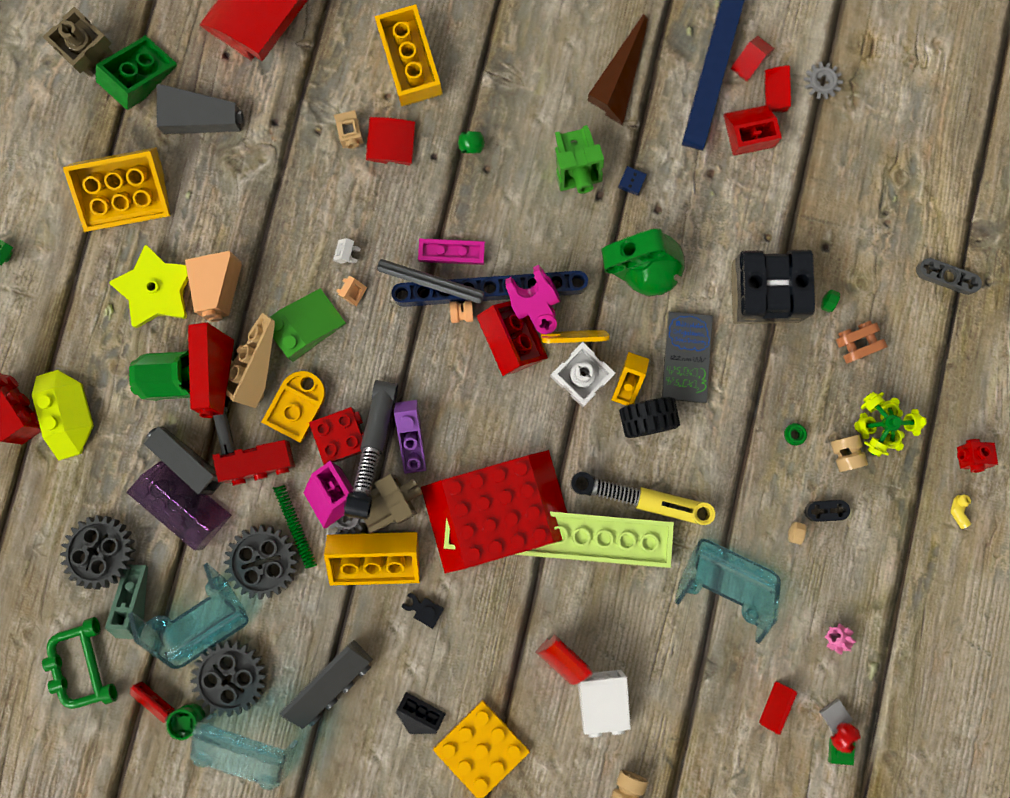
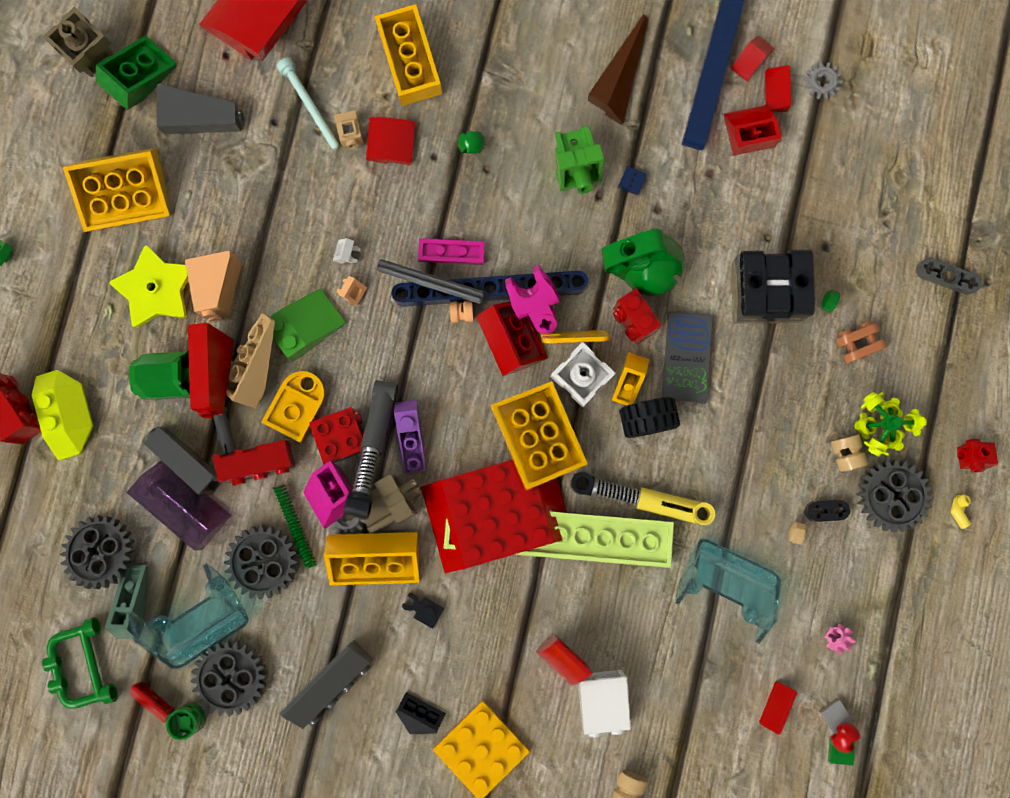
(239, 754): clear light blue windscreen -> none
(287, 68): none -> light aqua piece
(539, 435): none -> yellow slope
(636, 317): none -> red brick
(802, 434): green plate -> none
(907, 481): none -> dark grey gear

